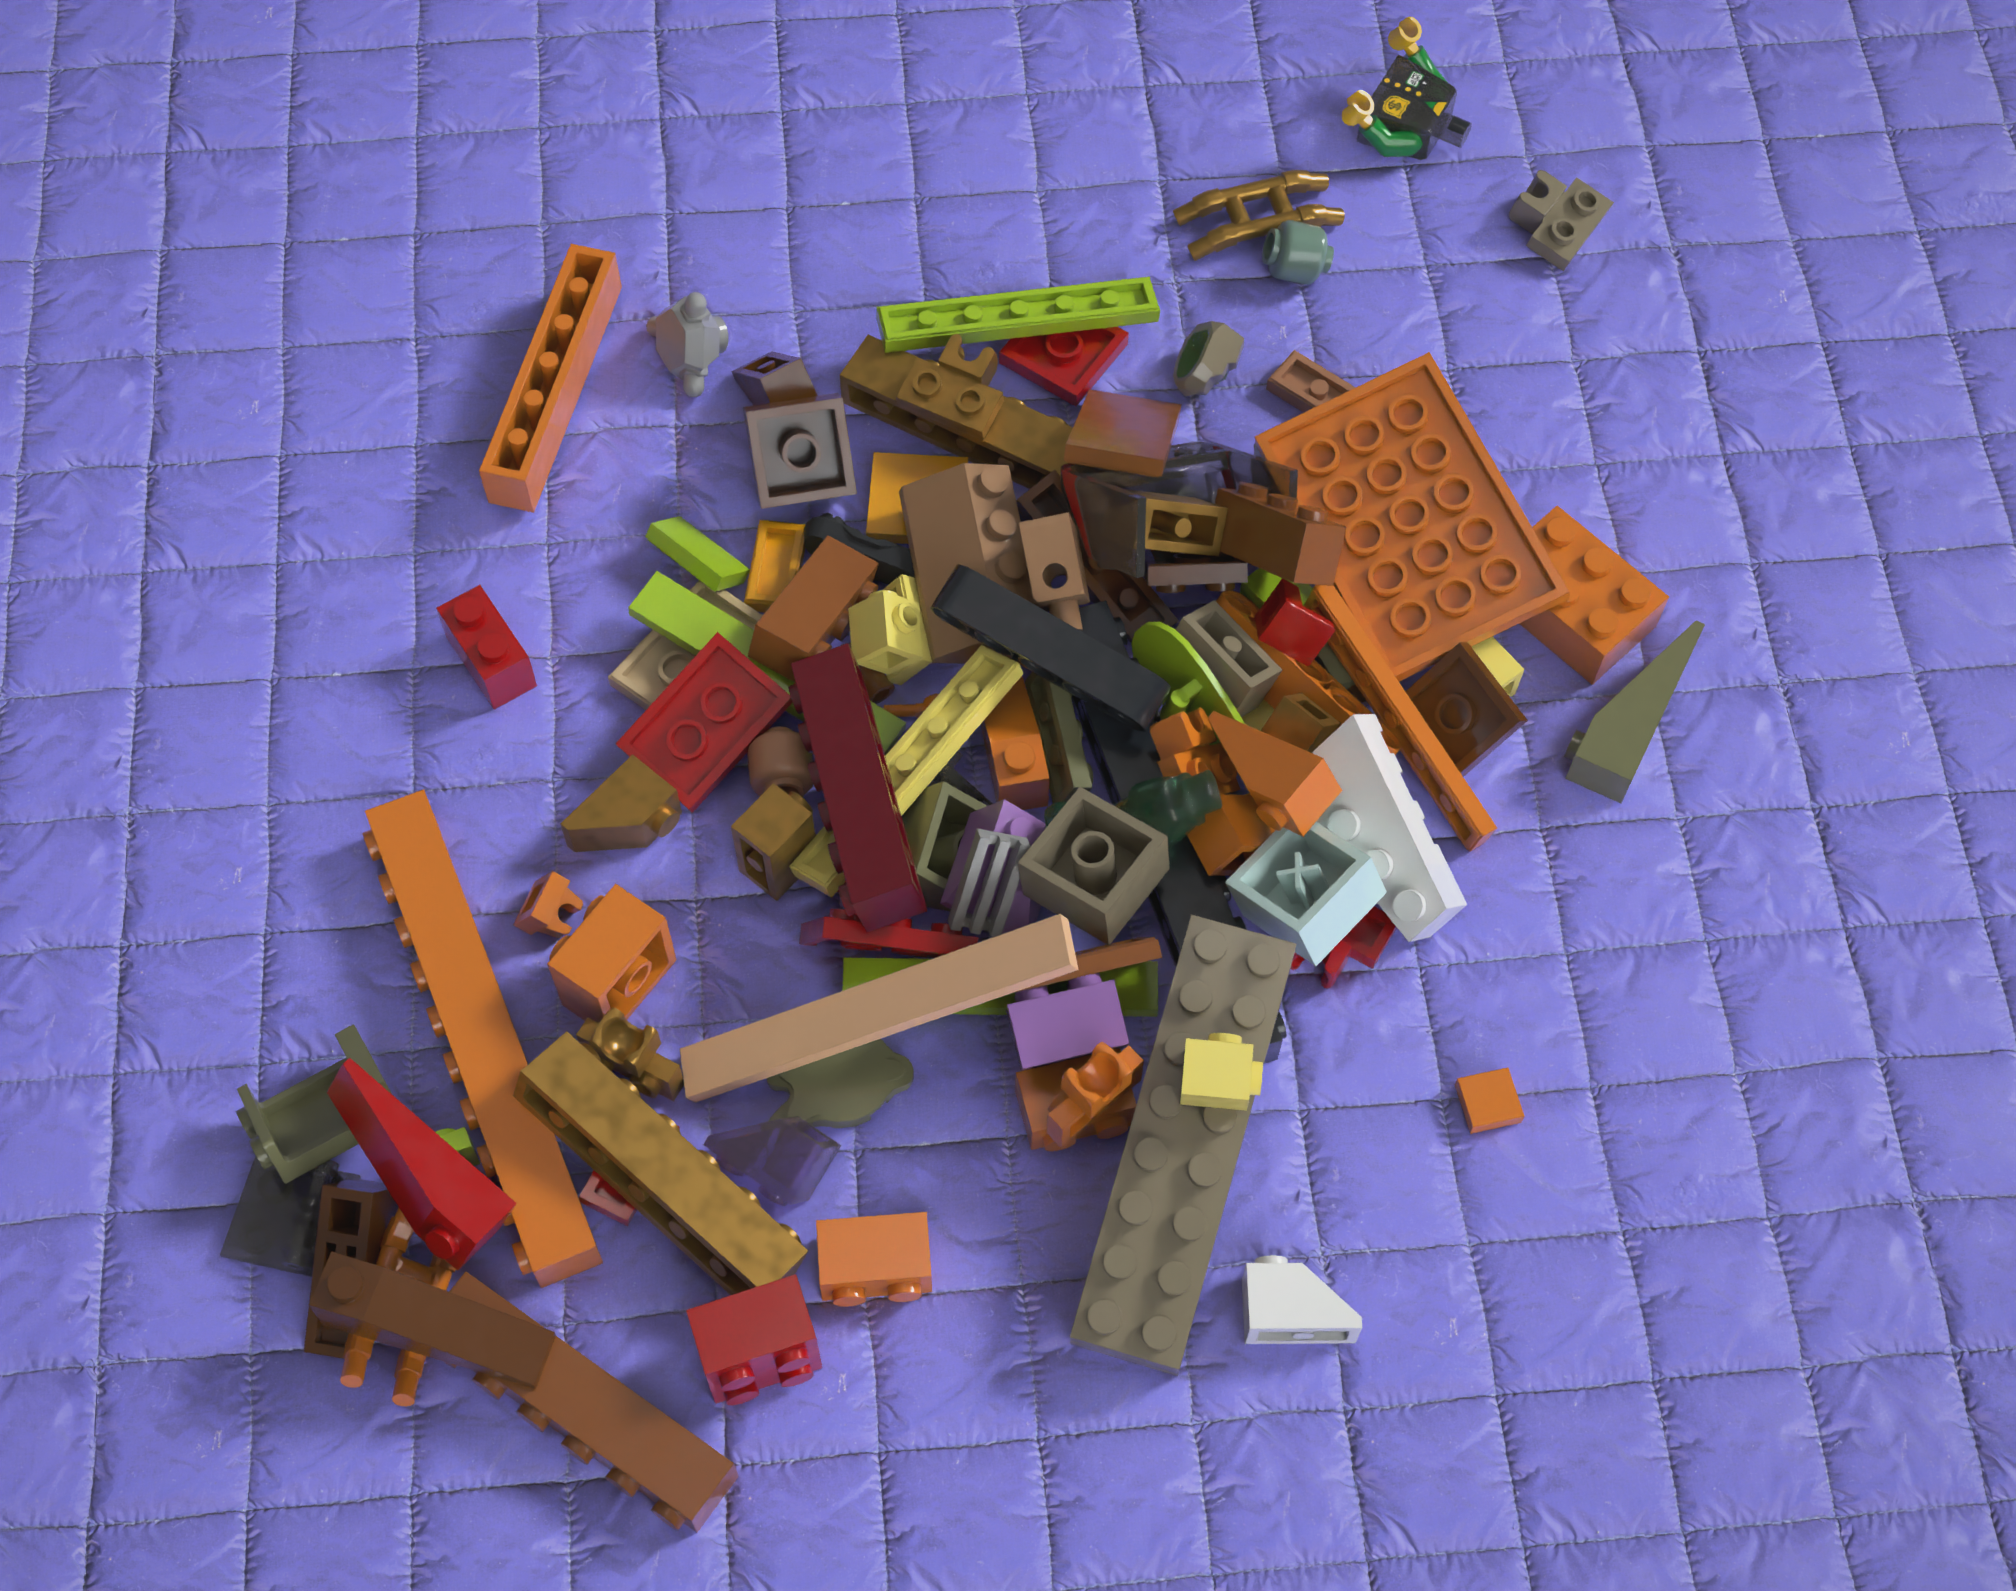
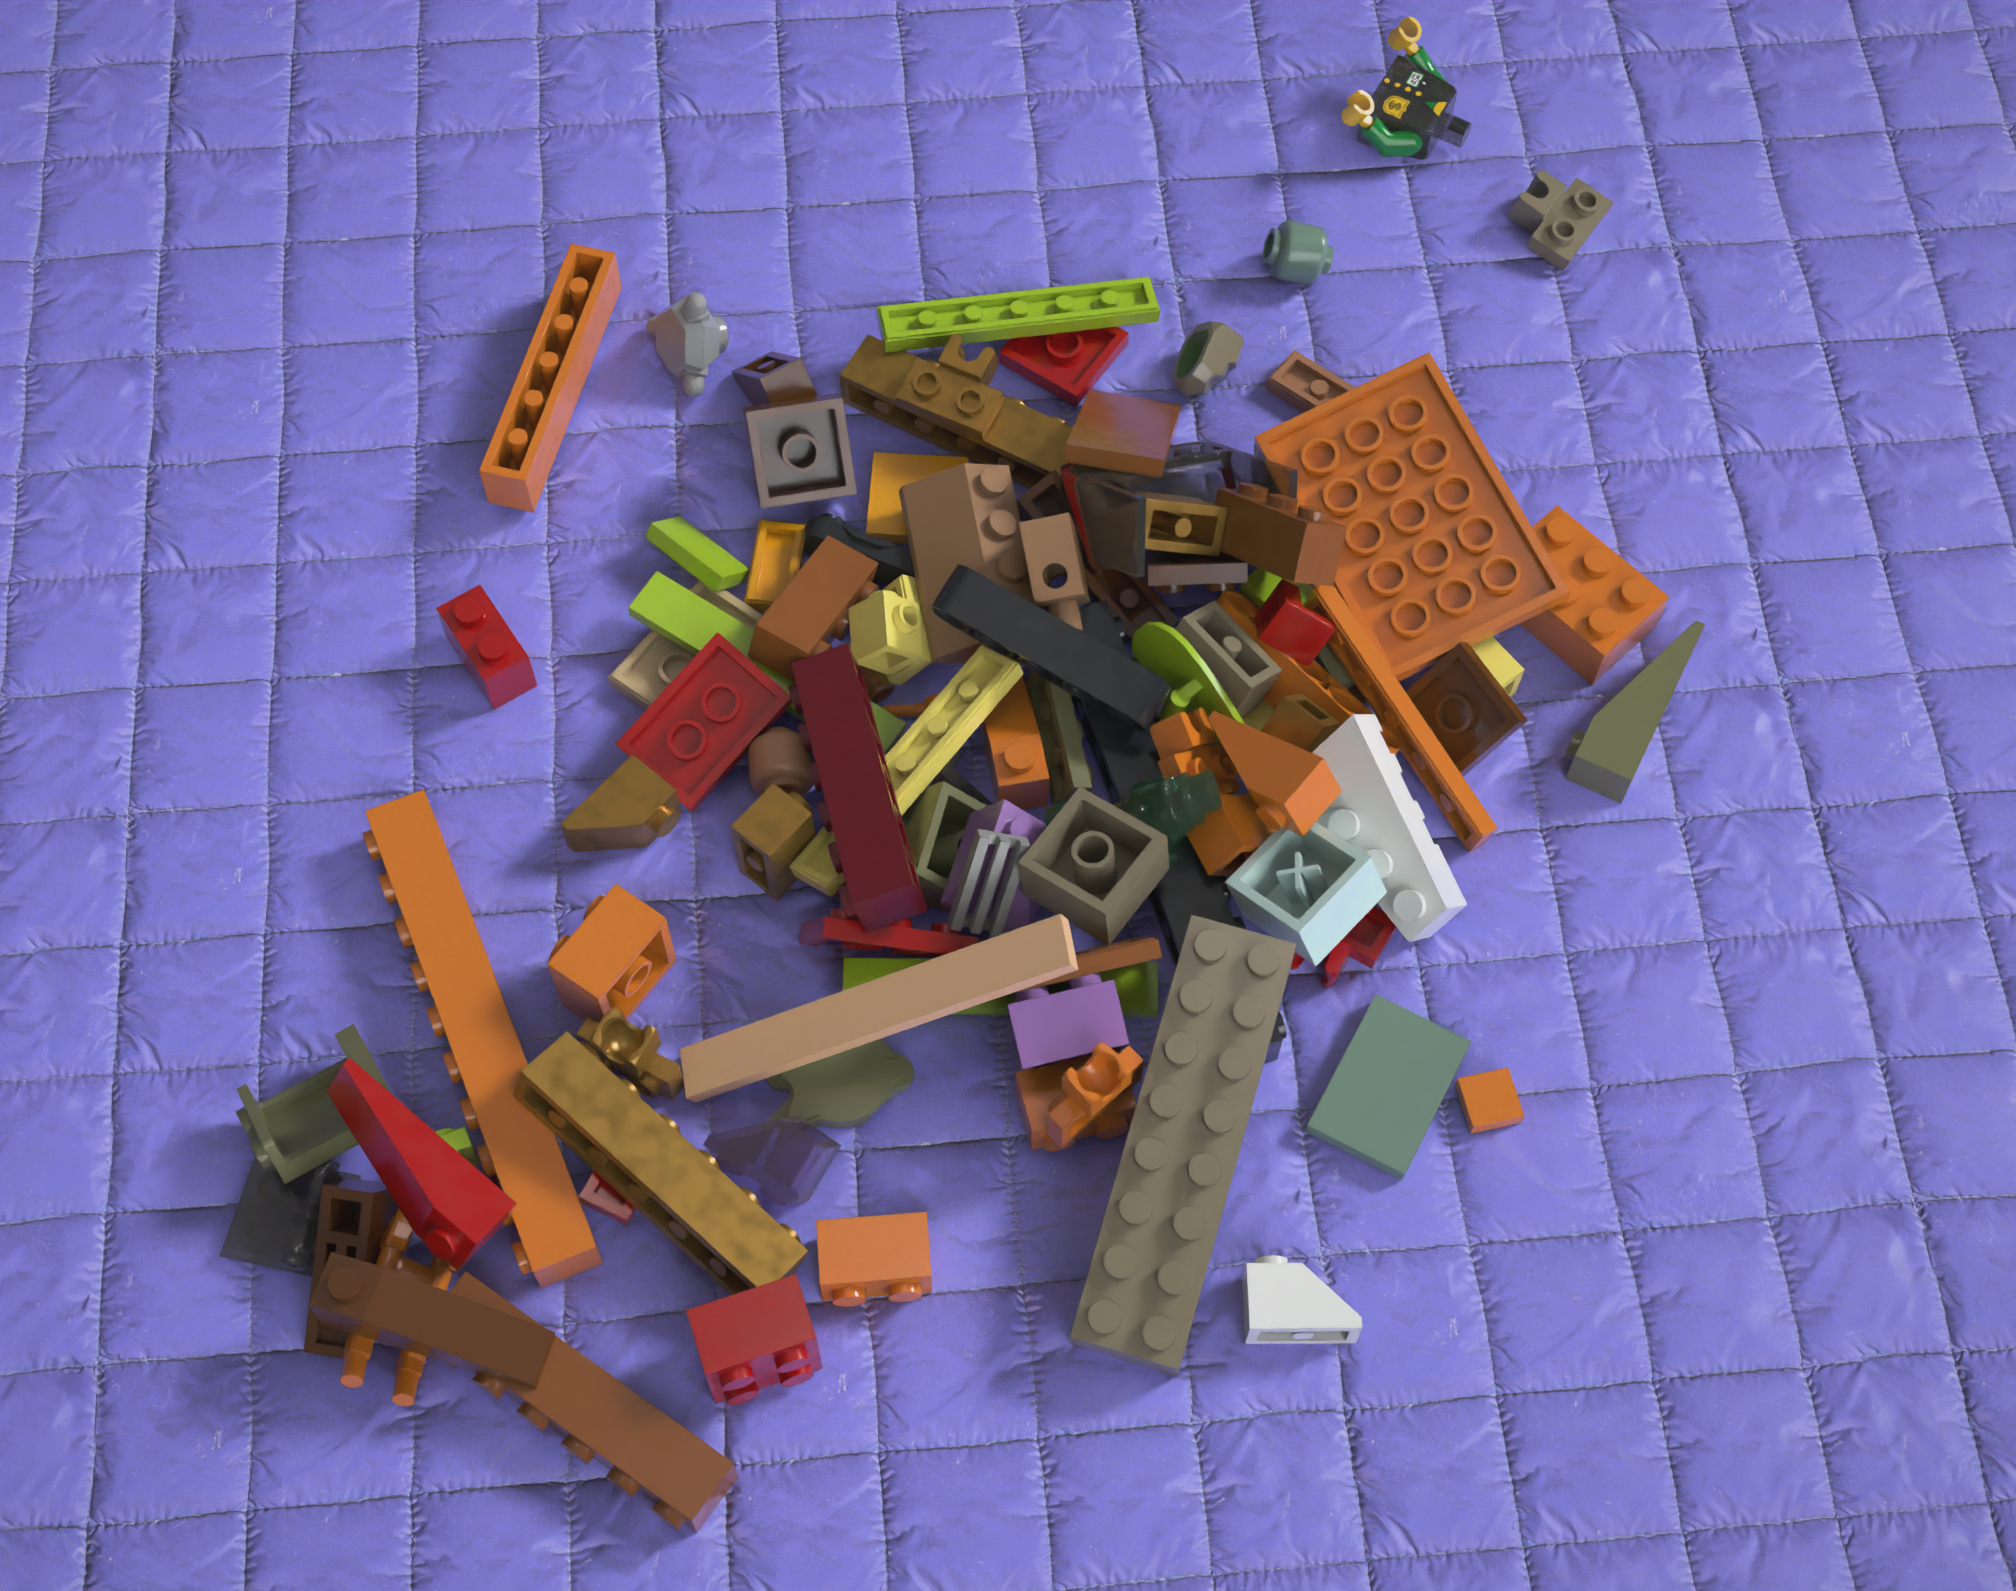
(542, 905): orange tile -> none
(1220, 1072): light yellow brick -> none
(1242, 227): pearl gold piece -> none
(1388, 1087): none -> sand green tile

